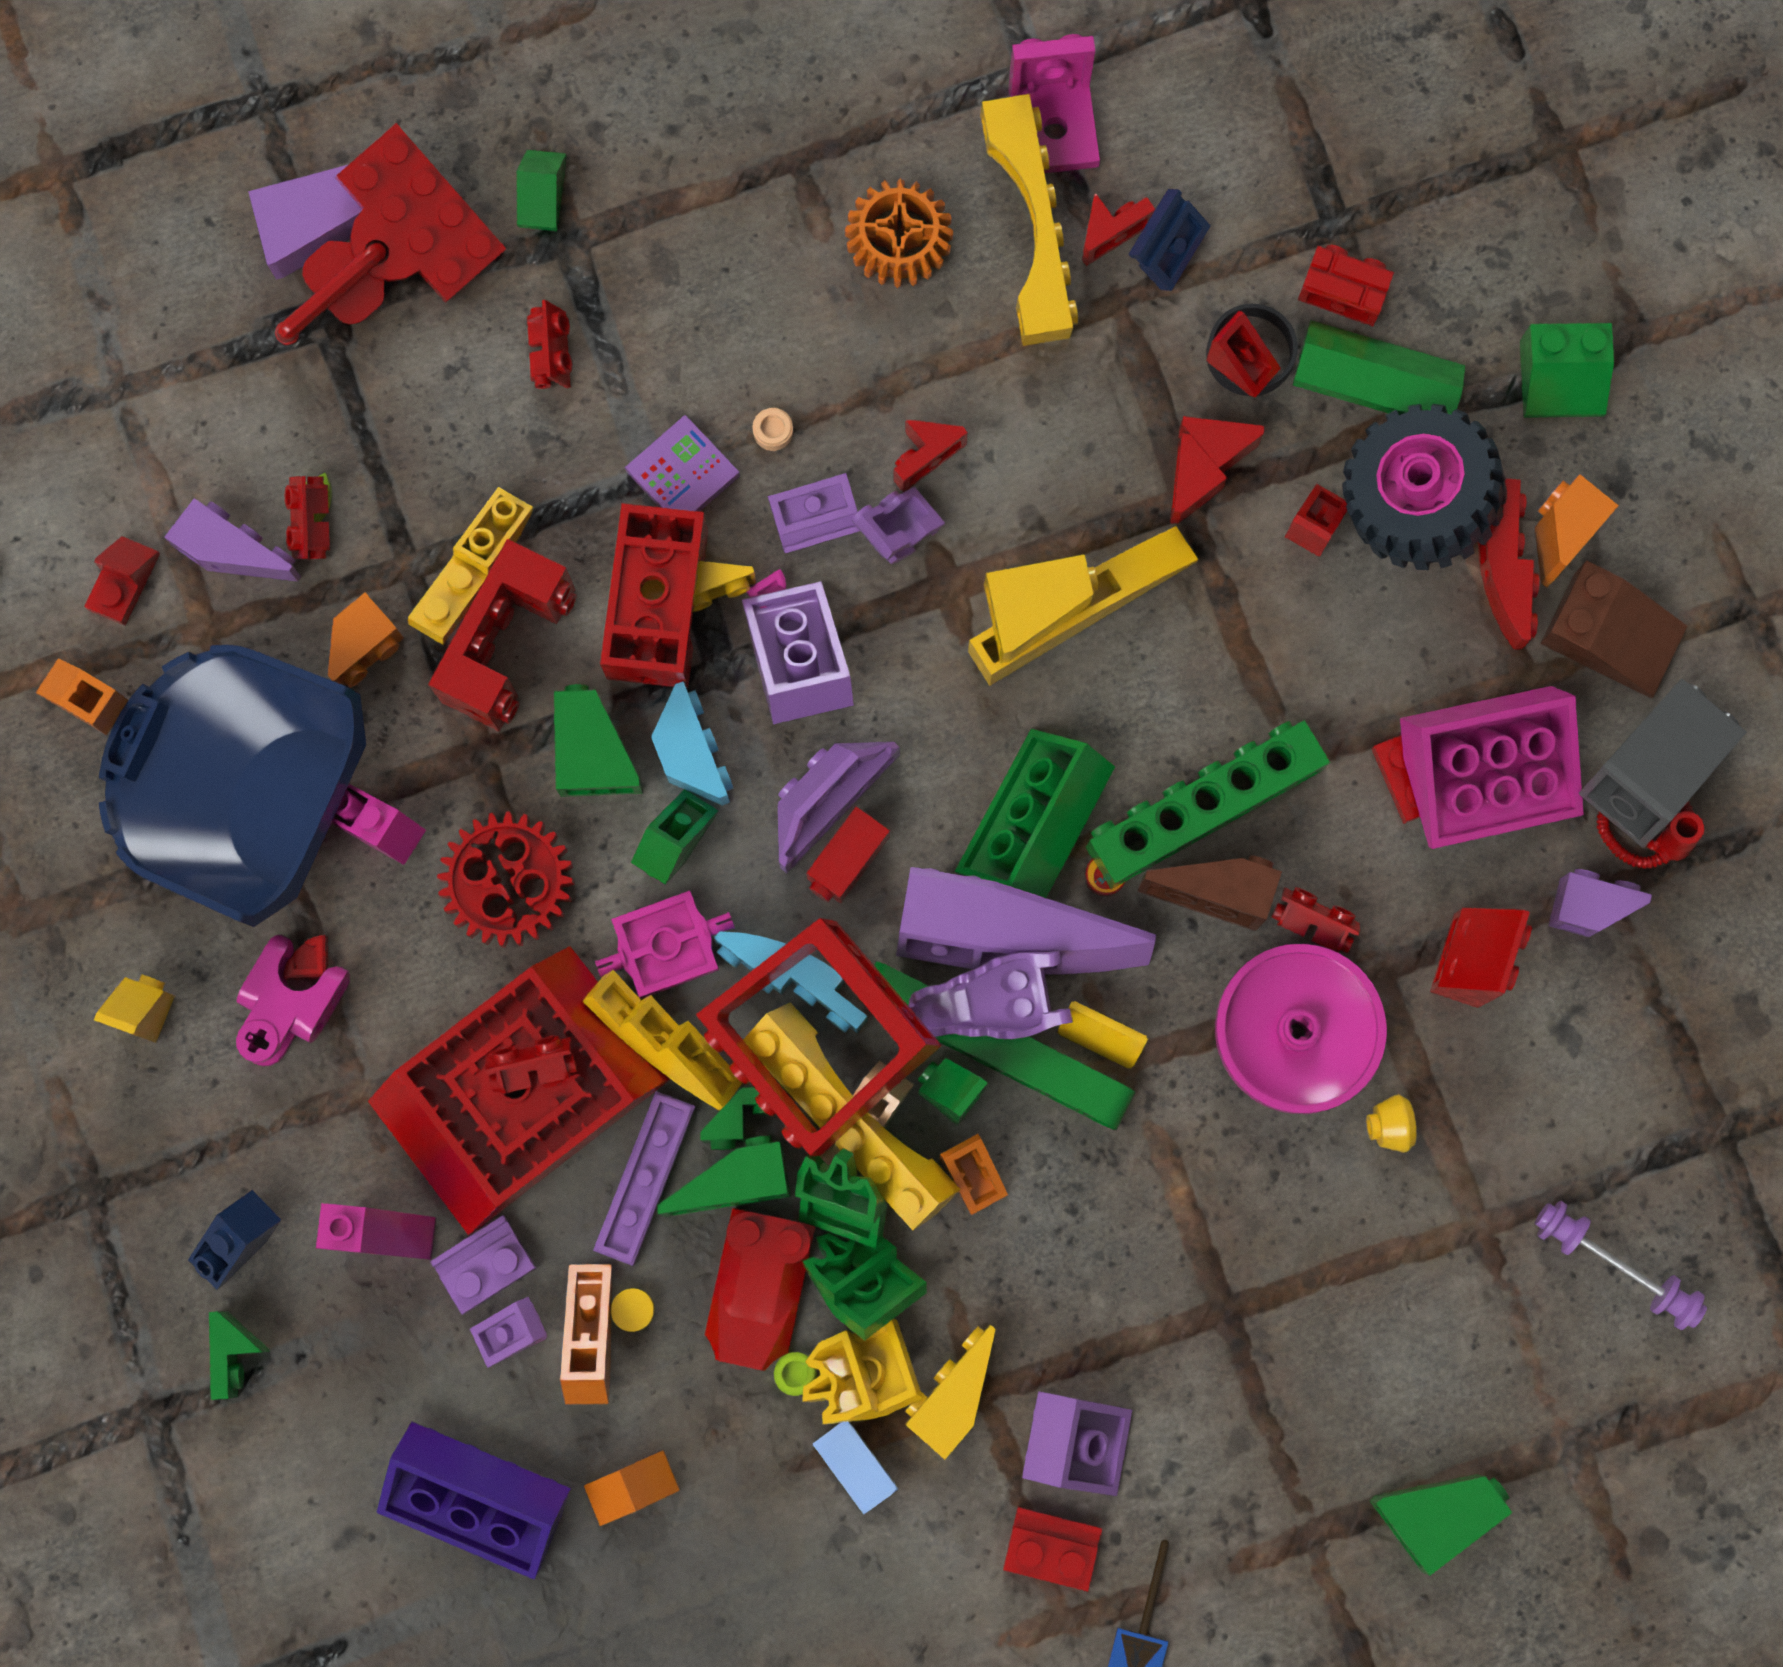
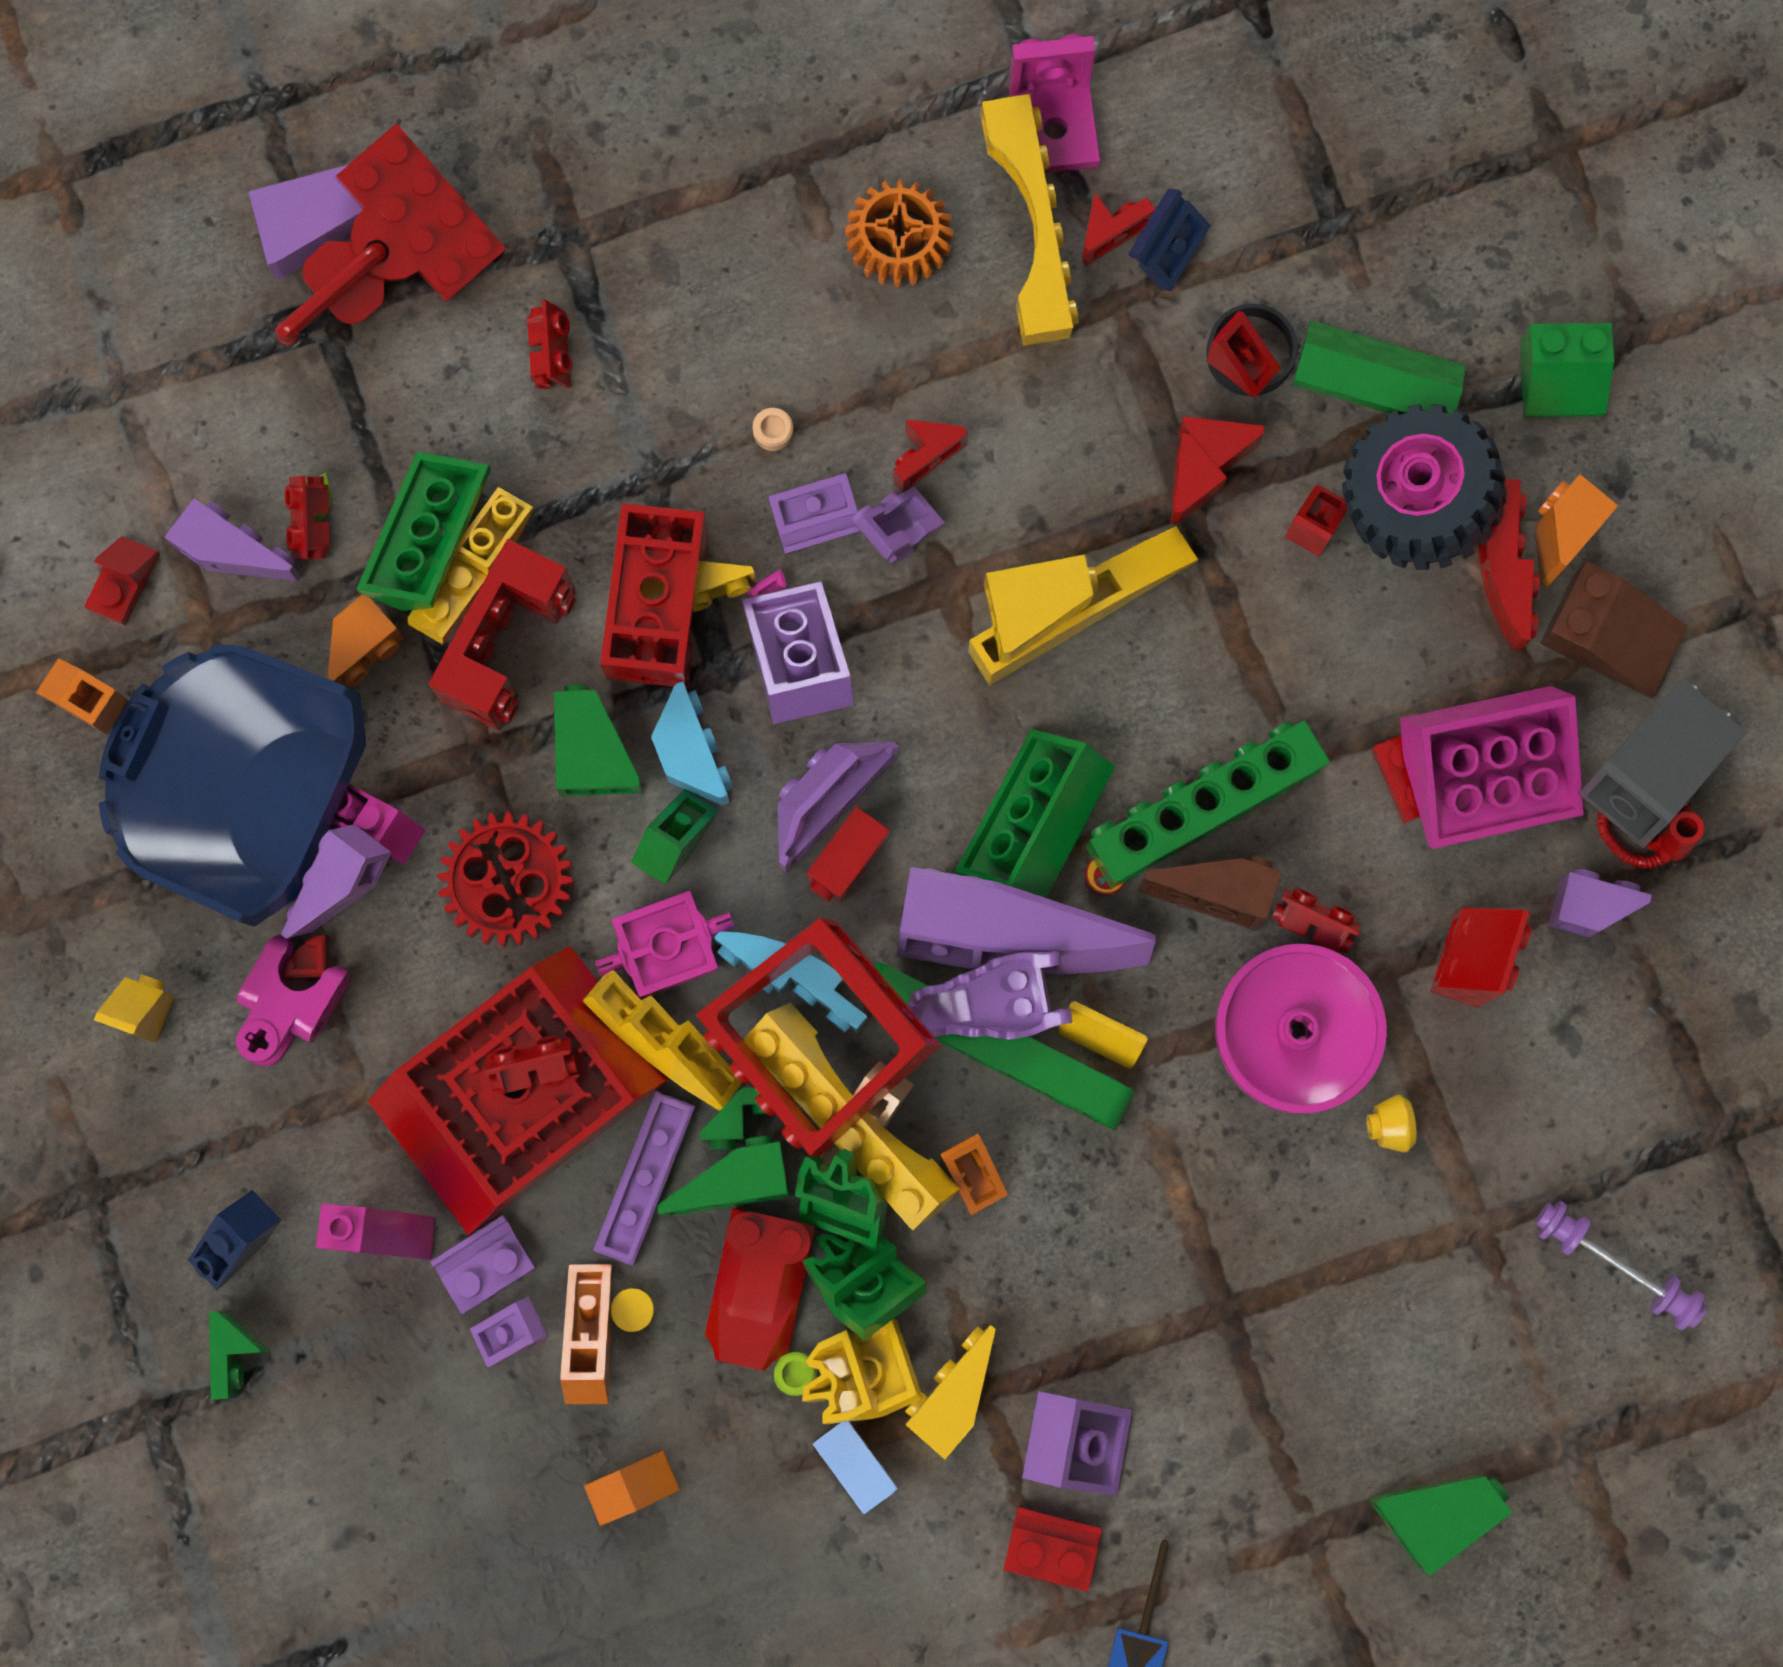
(341, 874): none -> medium lavender slope
(423, 531): none -> green slope
(472, 1500): dark purple slope -> none
(540, 189): green slope -> none
(682, 469): medium lavender tile -> none
(951, 1089): green slope -> none
(1346, 284): red brick -> none

